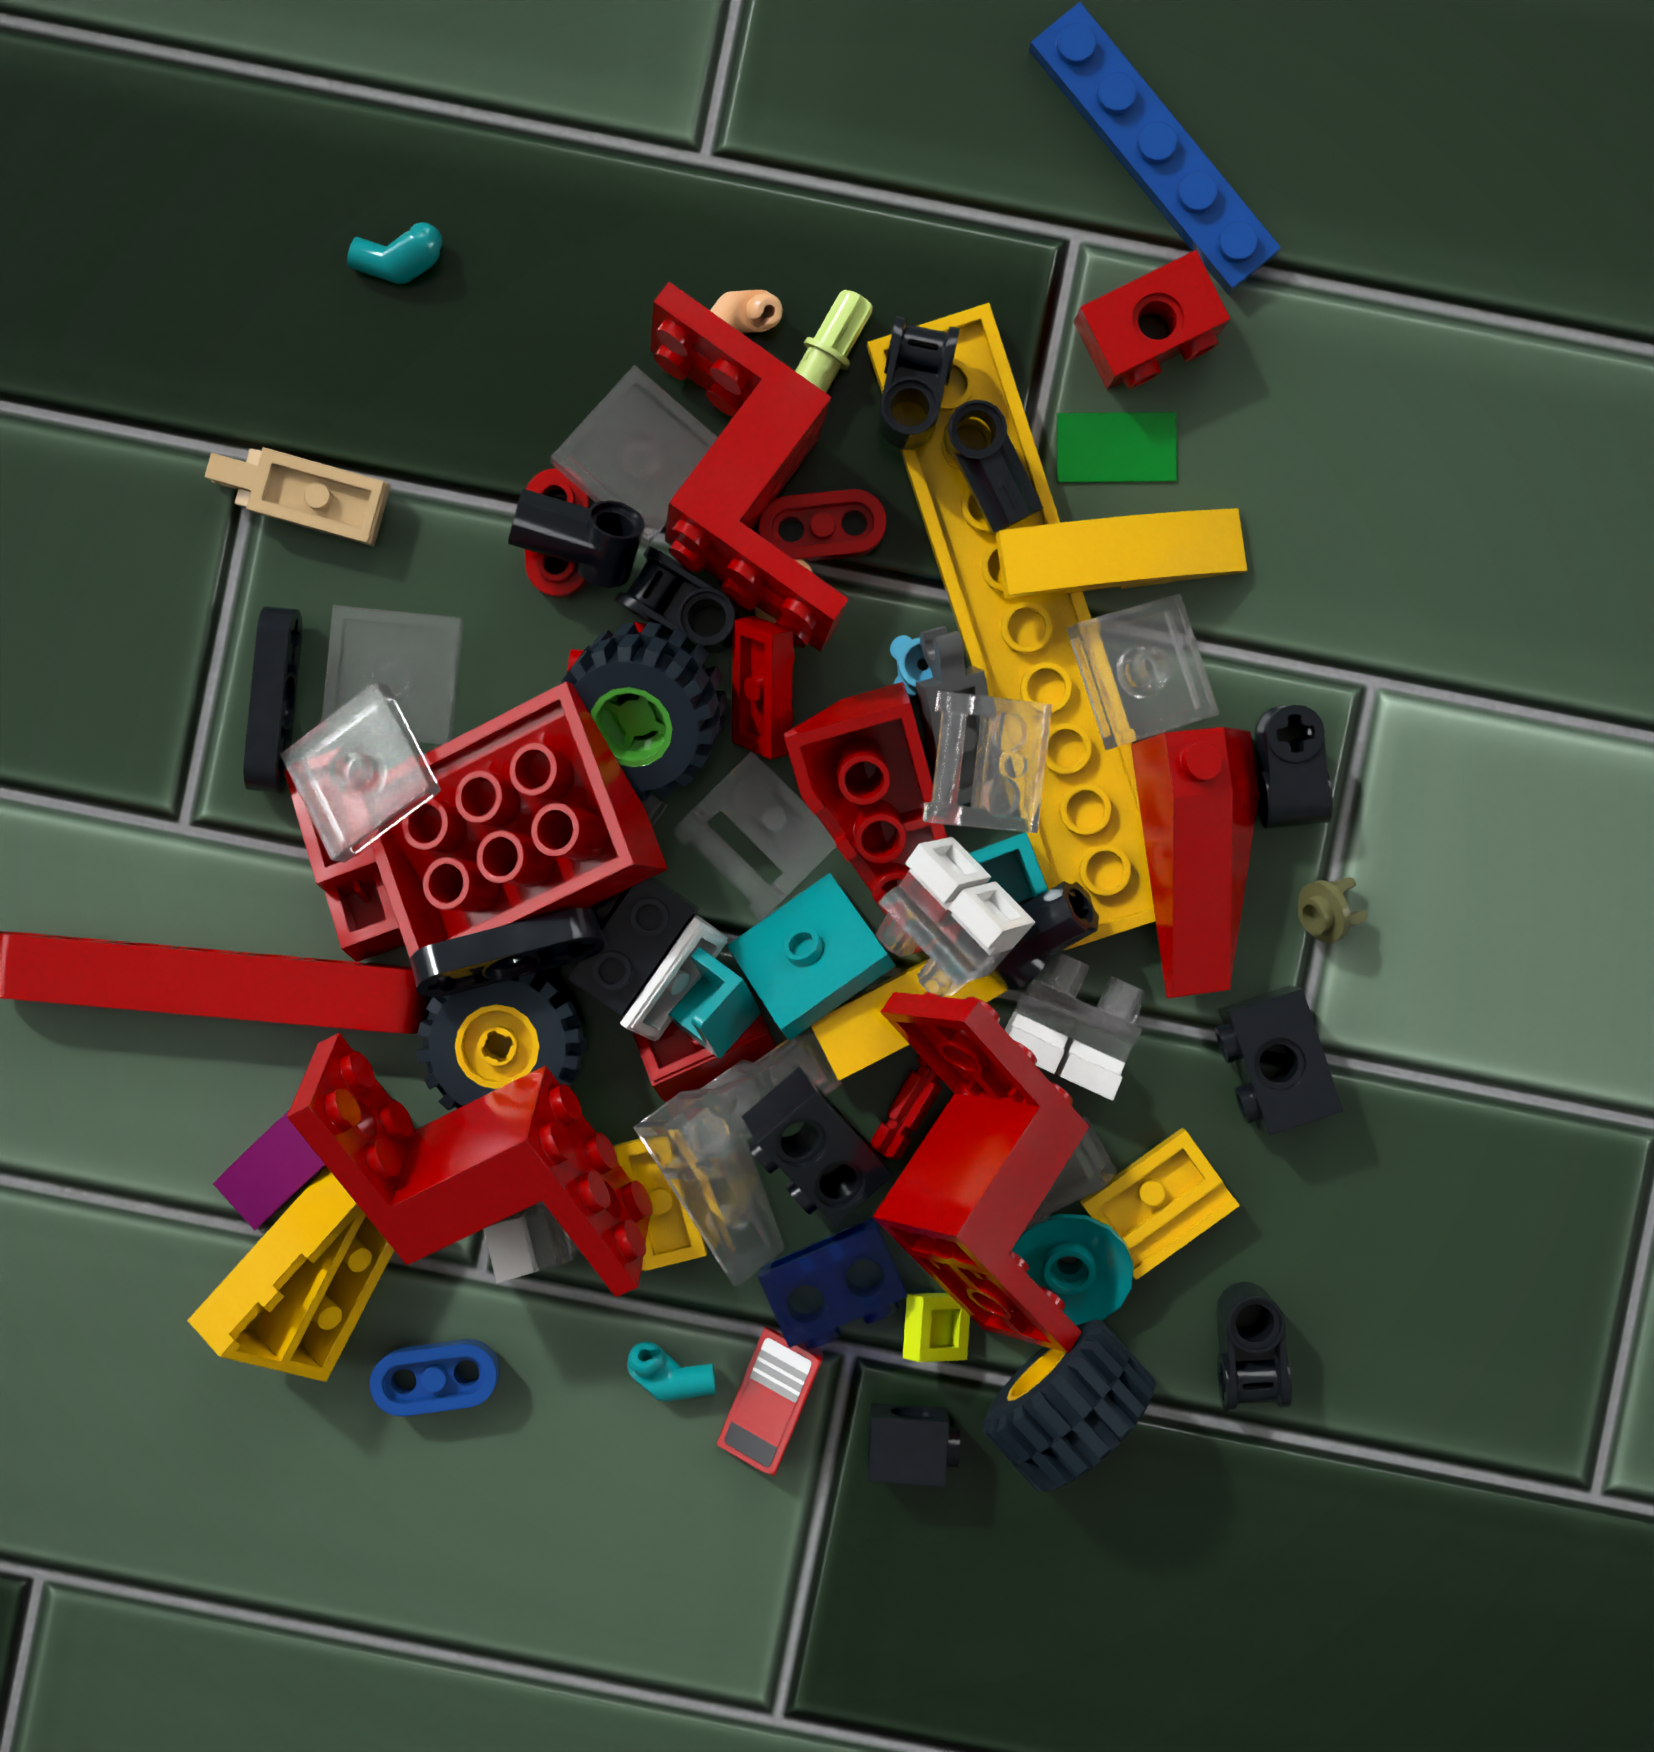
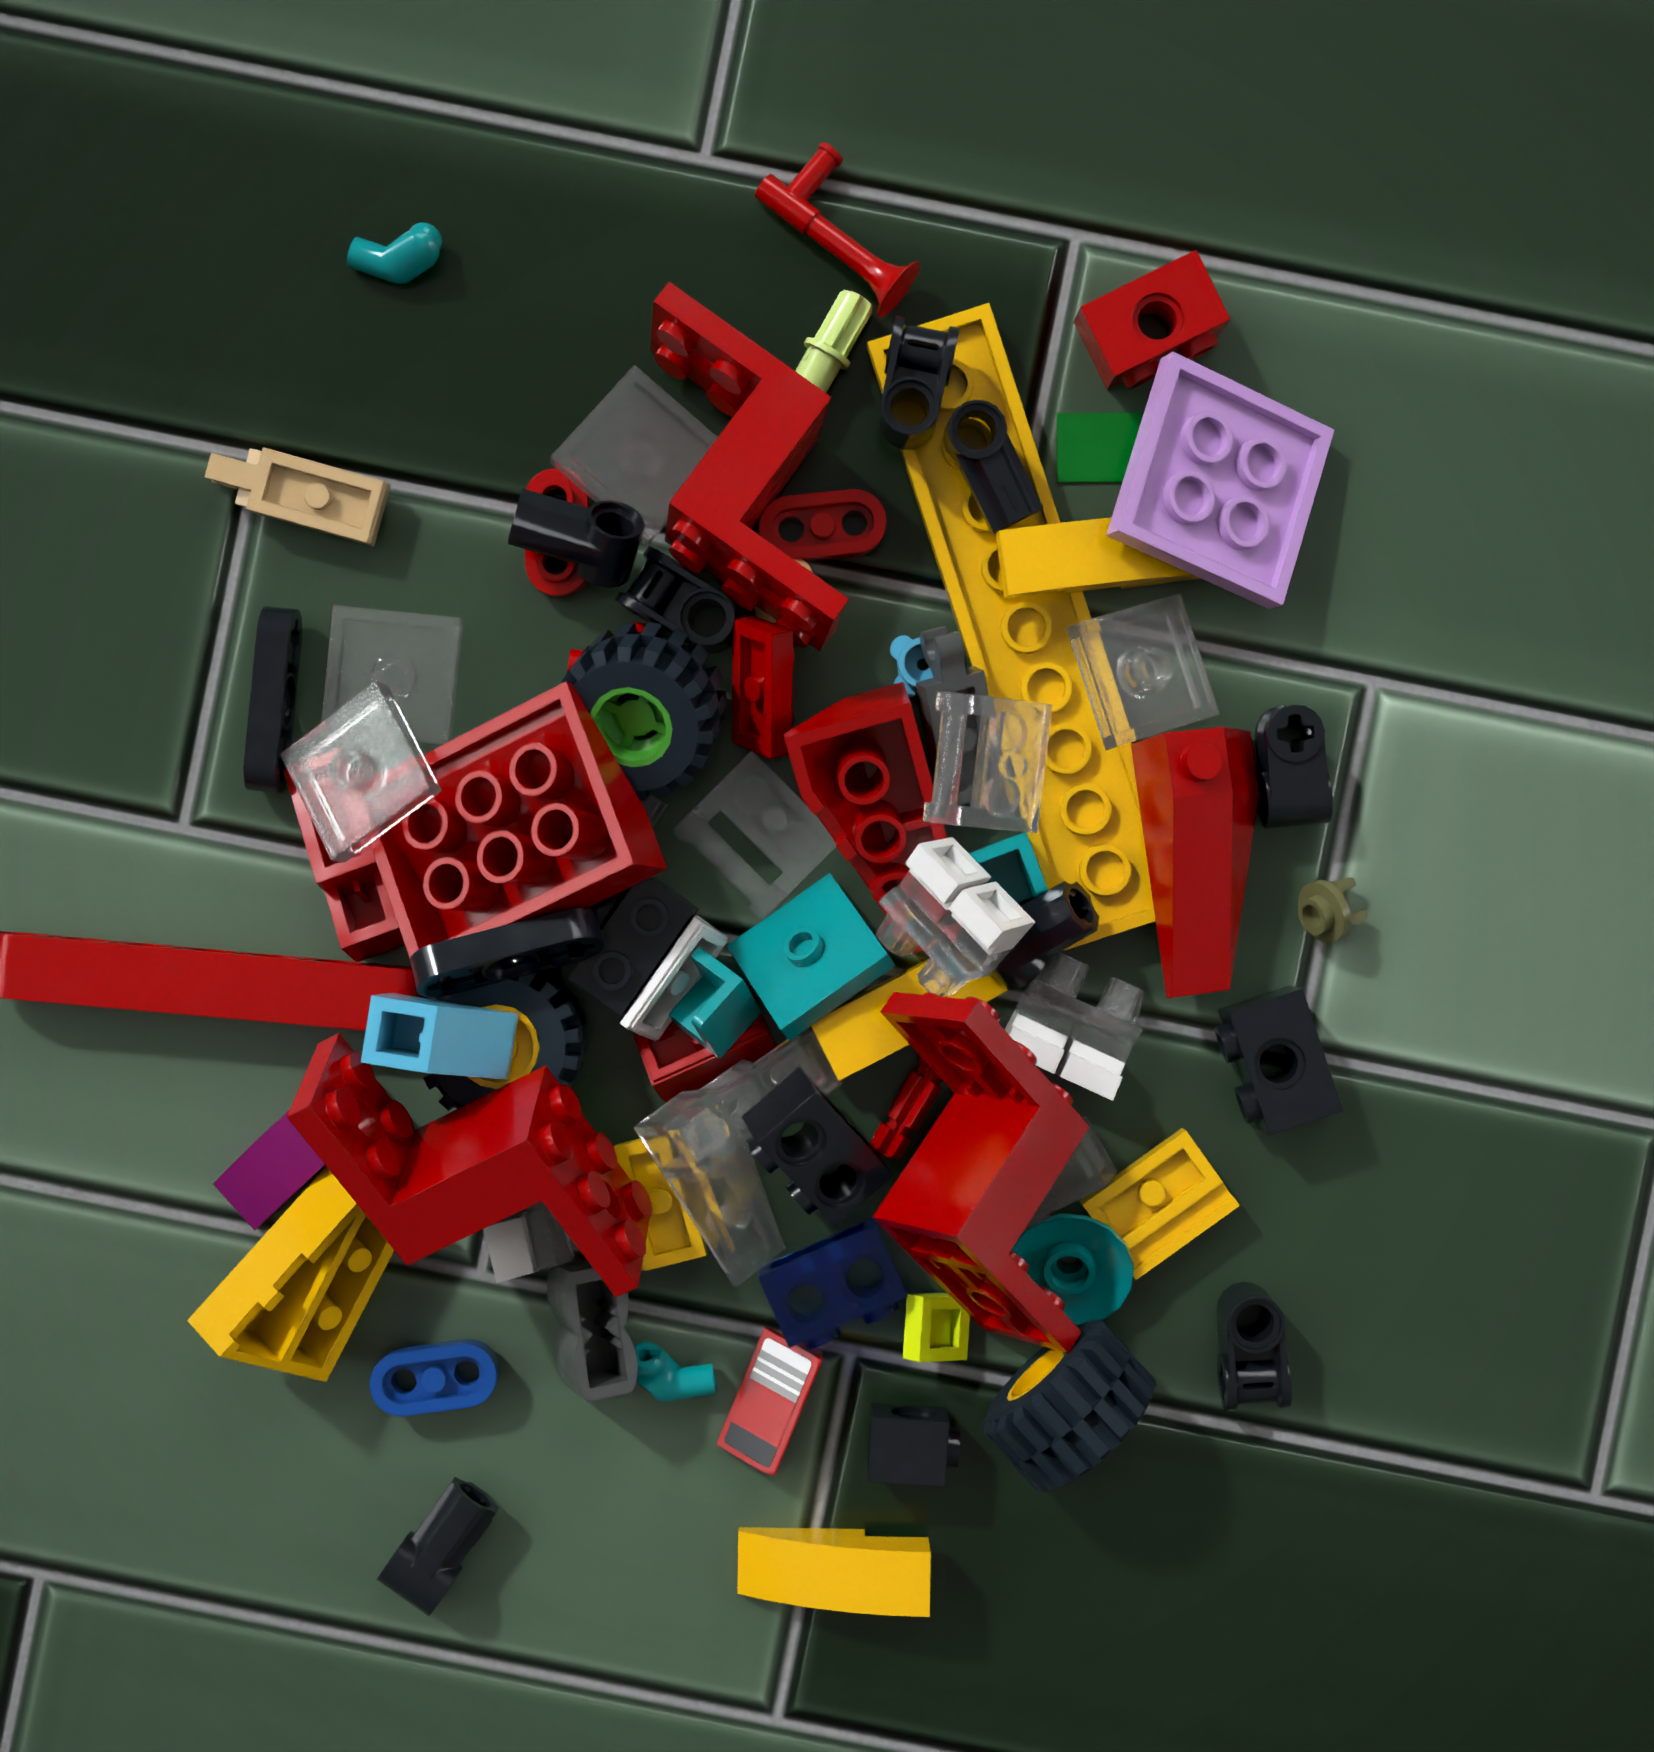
(432, 1555): none -> black piece
(439, 1037): none -> medium azure slope
(591, 1345): none -> dark grey brick
(749, 310): light nougat arm -> none
(791, 204): none -> red piece
(836, 1570): none -> yellow slope
(1153, 147): blue plate -> none
(1220, 481): none -> lavender plate

